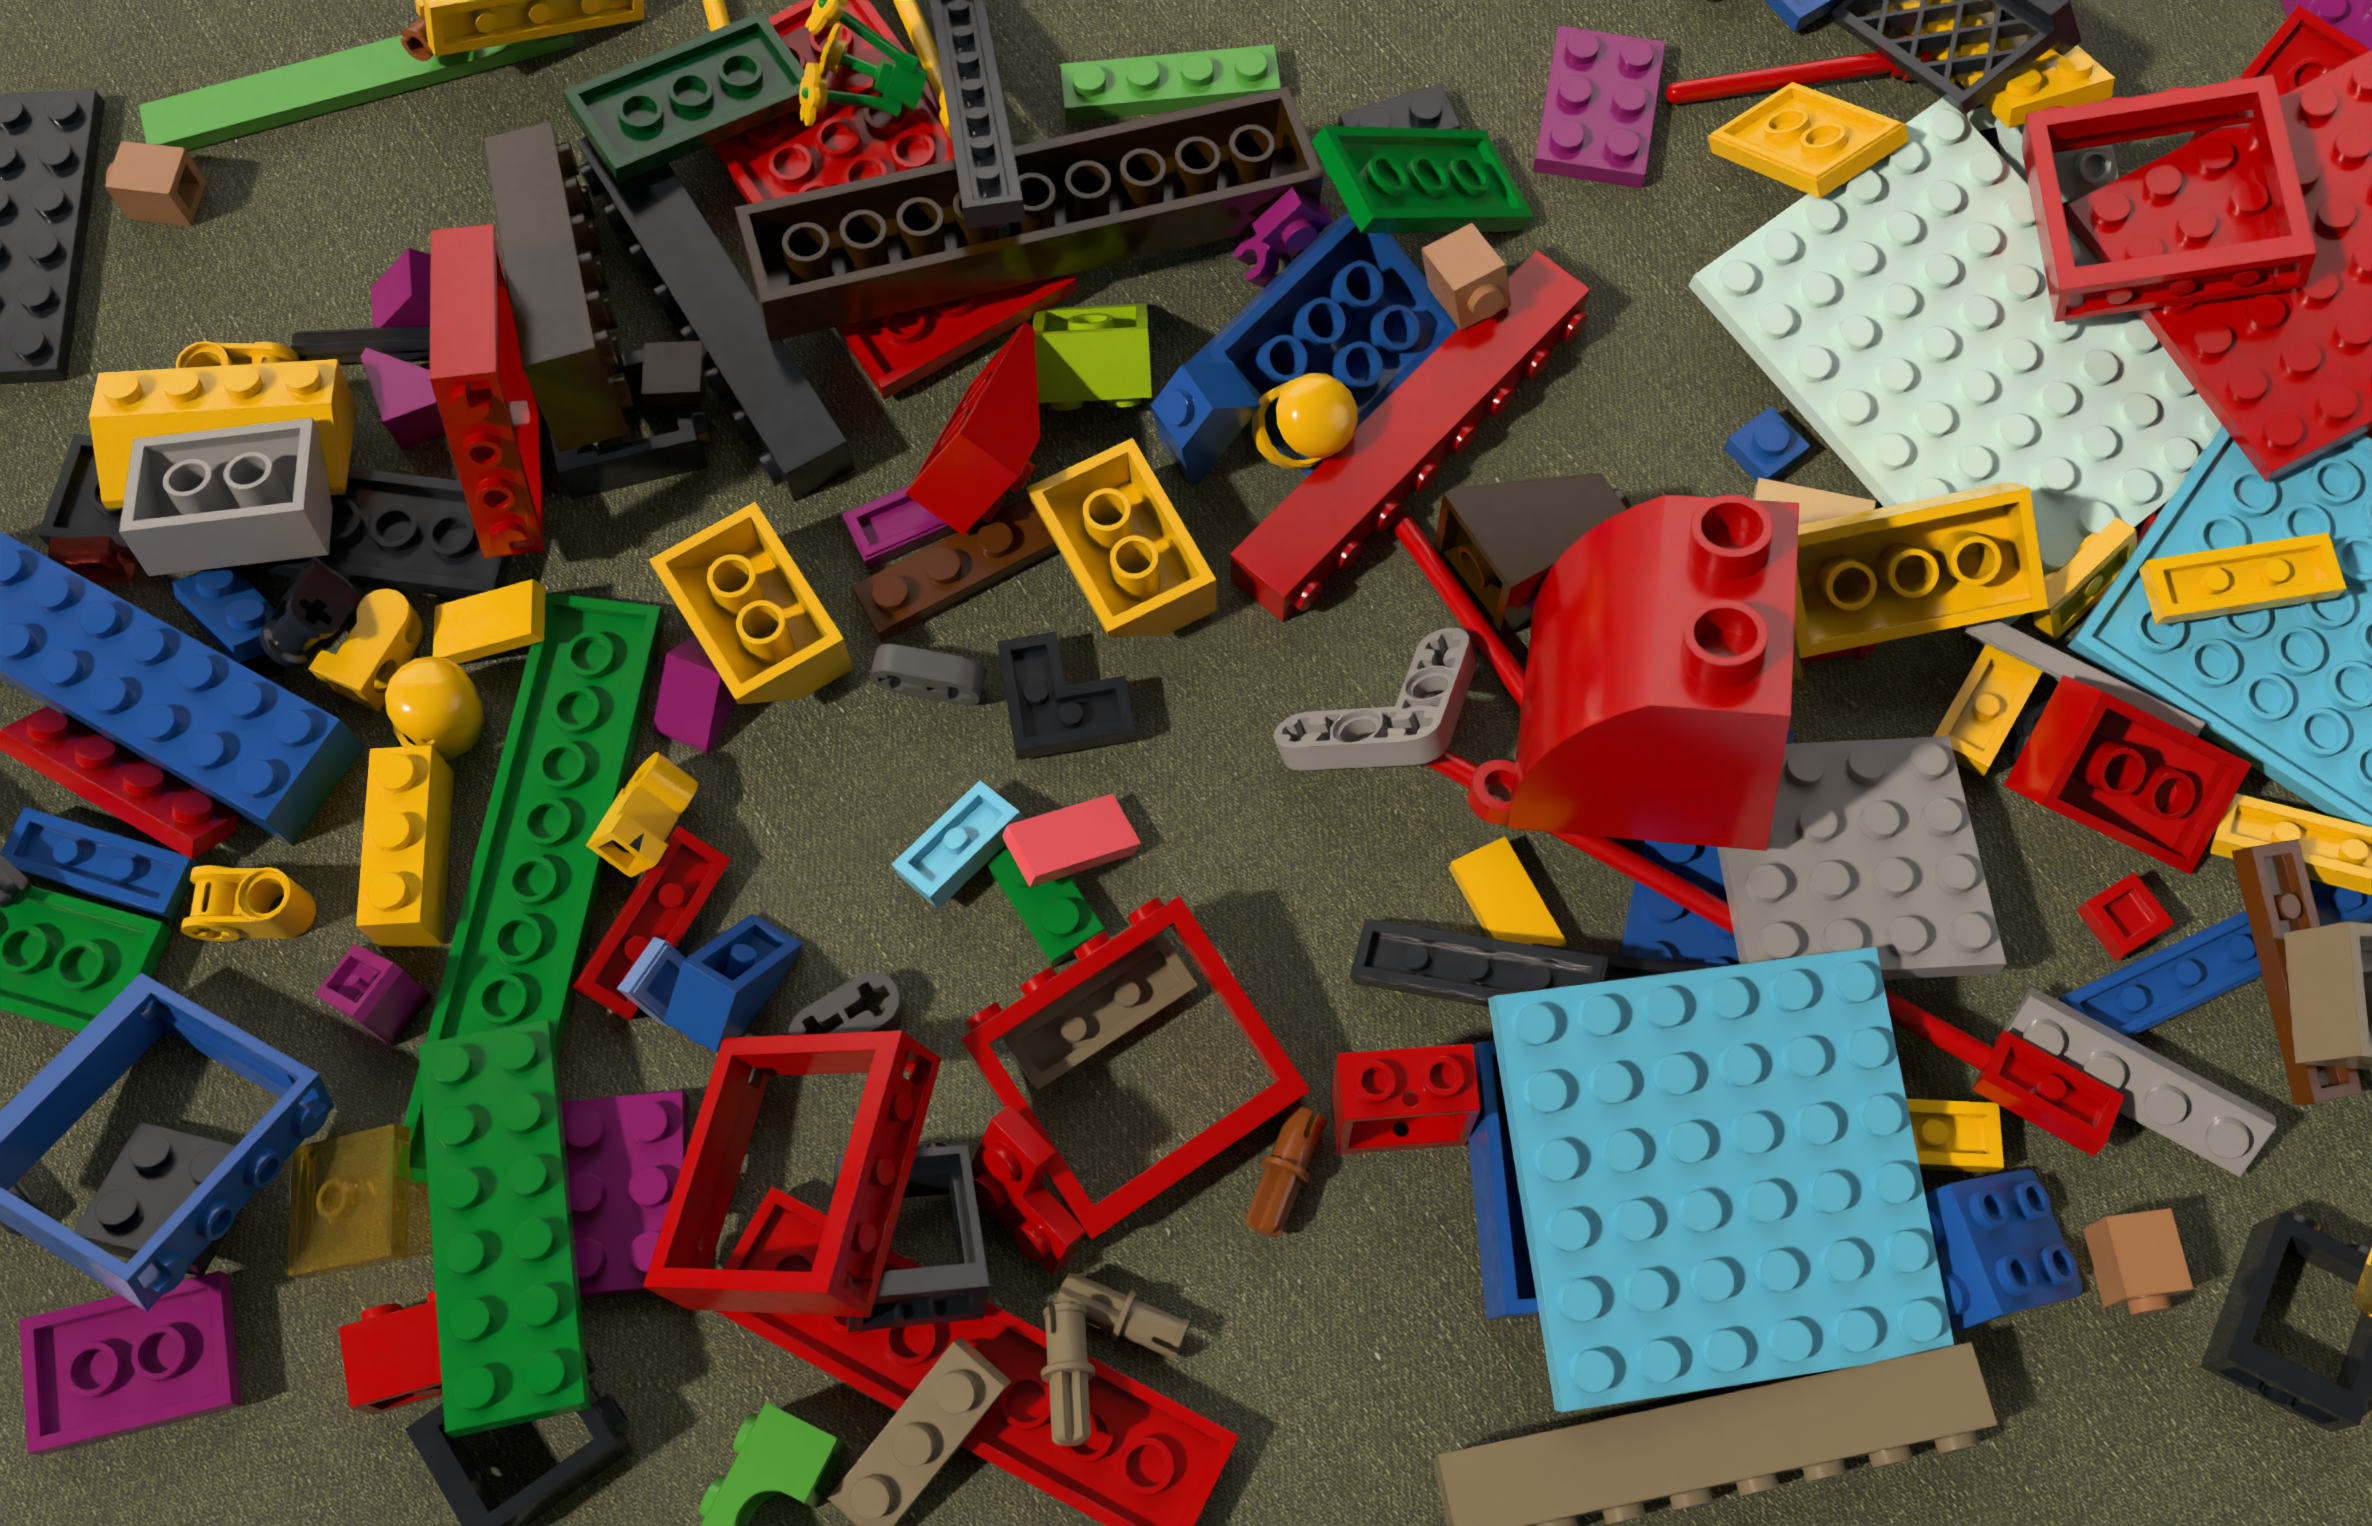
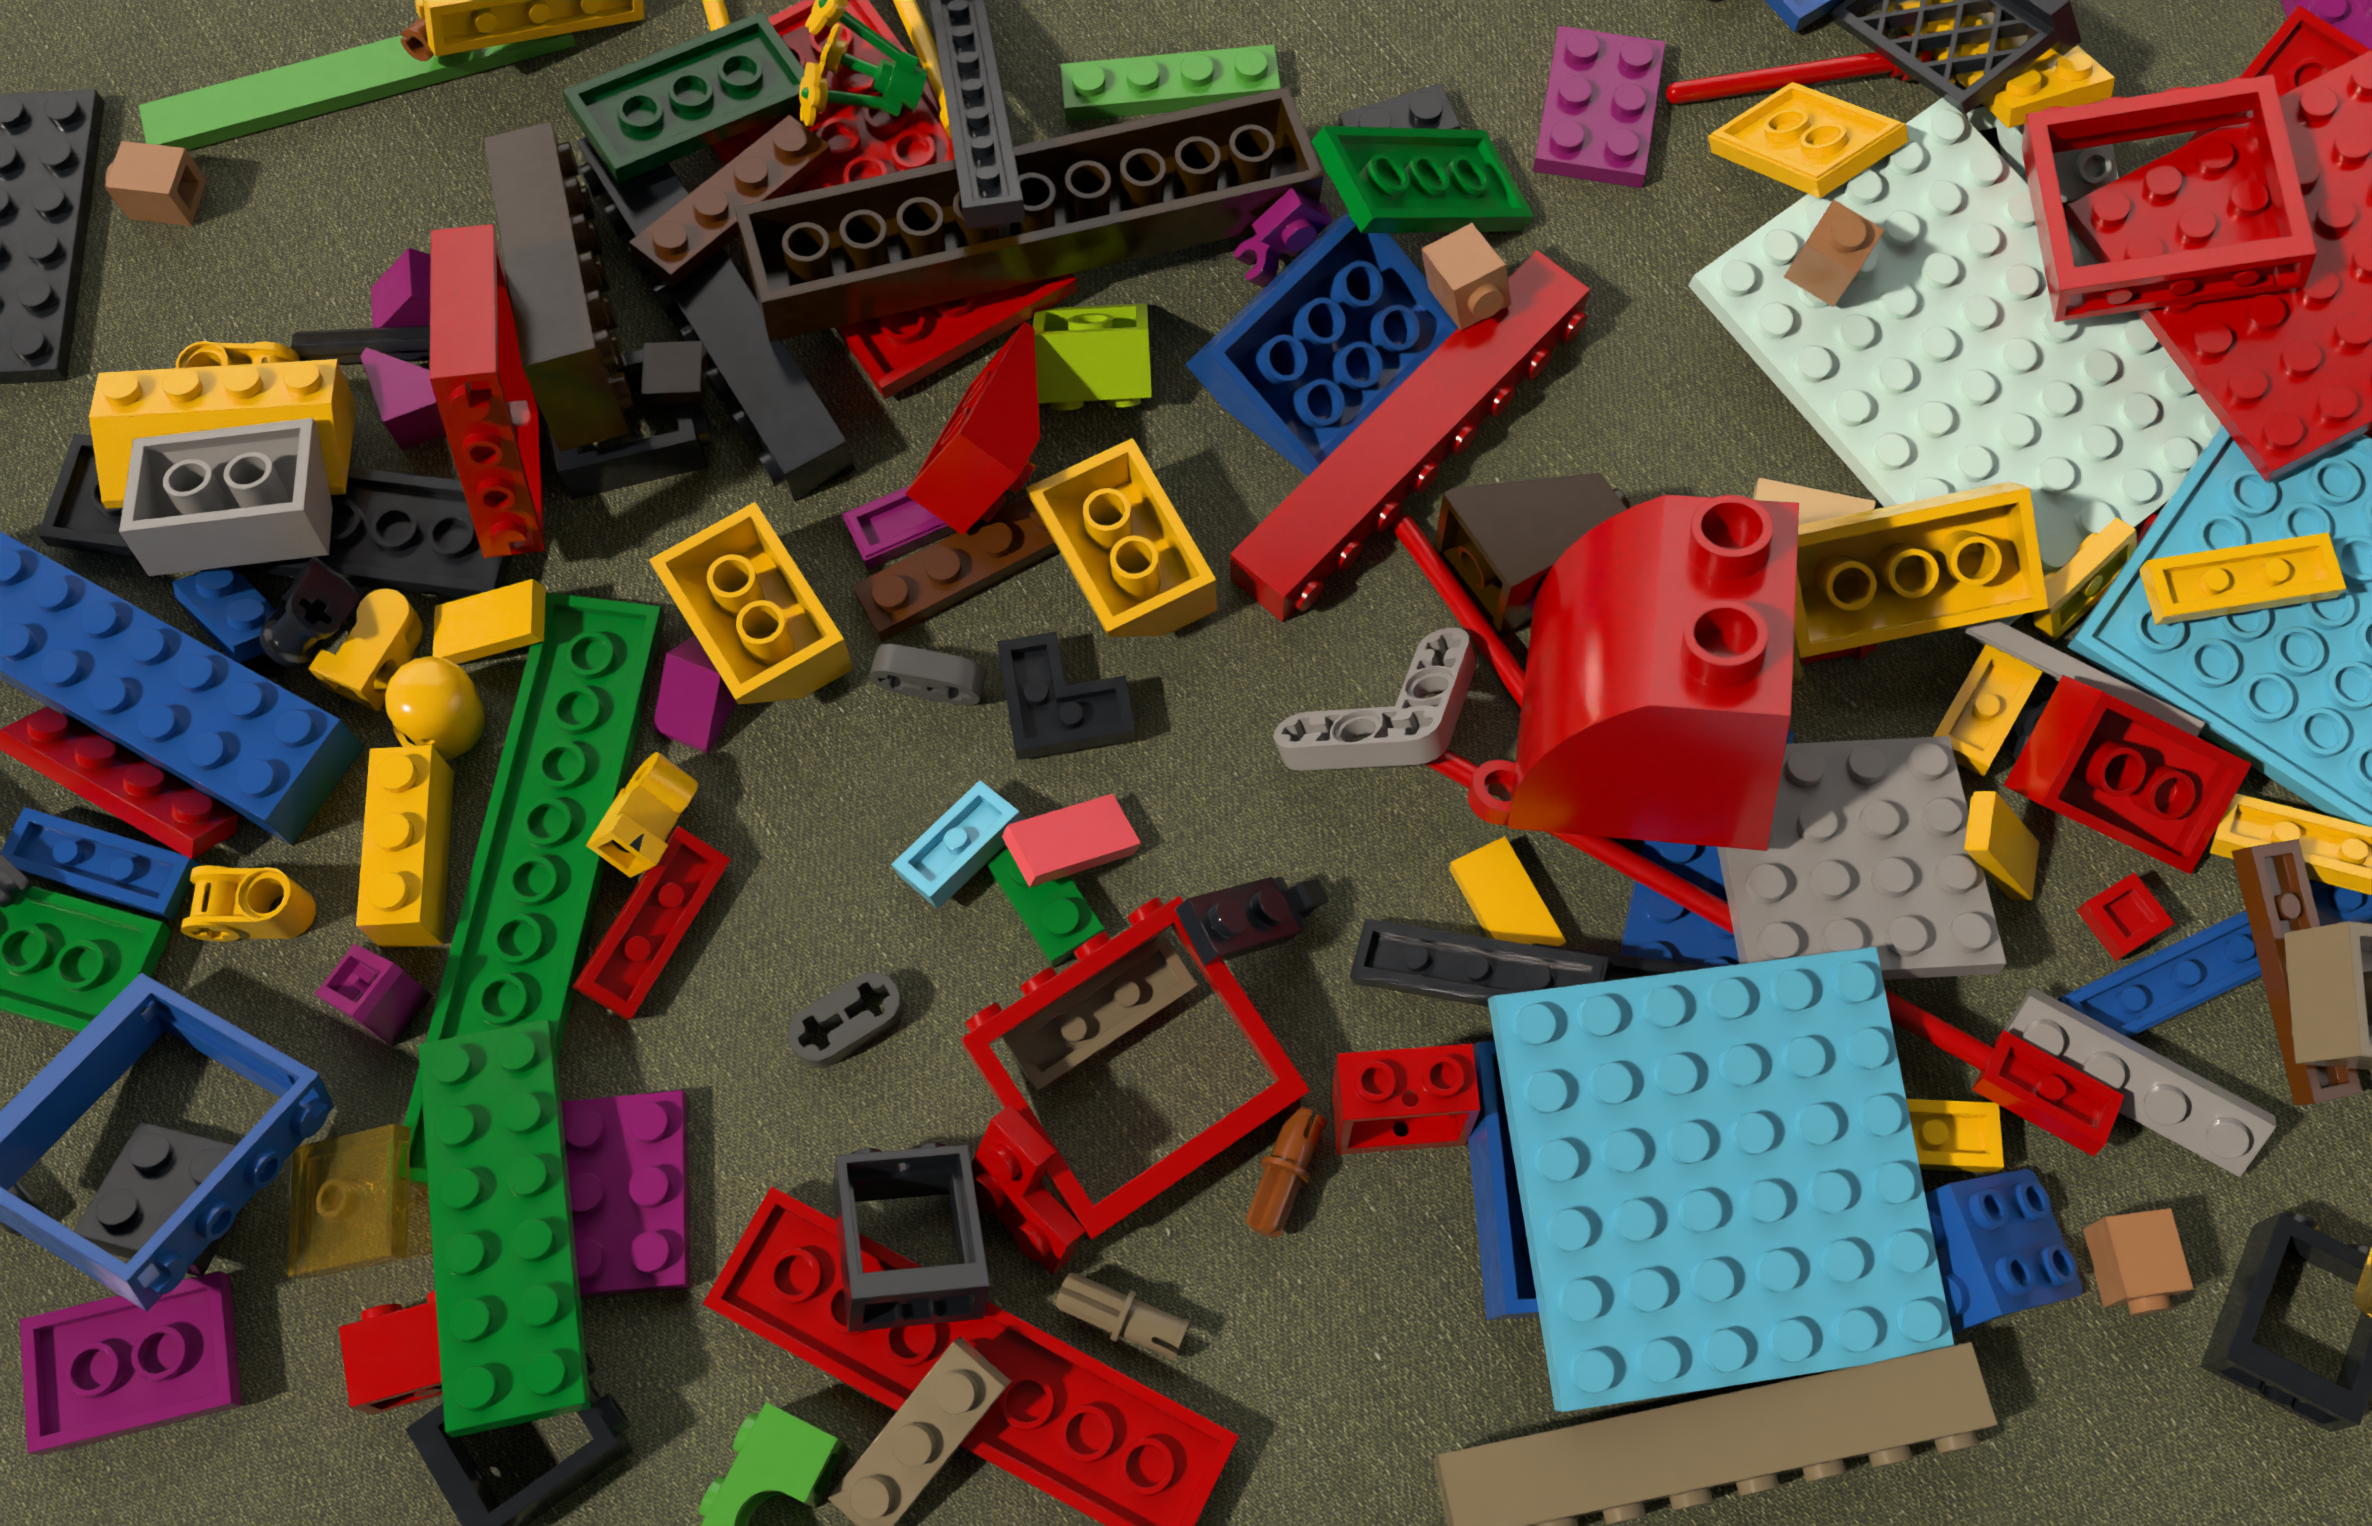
(93, 558): clear red tile -> none
(653, 979): medium blue tile -> none
(707, 216): none -> reddish brown plate
(730, 981): blue slope -> none
(864, 1198): red window -> none
(1068, 1373): dark tan axle -> none
(1202, 415): blue slope -> none
(1248, 917): none -> black hinge
(1313, 418): yellow helmet -> none
(1766, 446): blue plate -> none
(1834, 253): none -> medium nougat brick
(2002, 845): none -> yellow tile

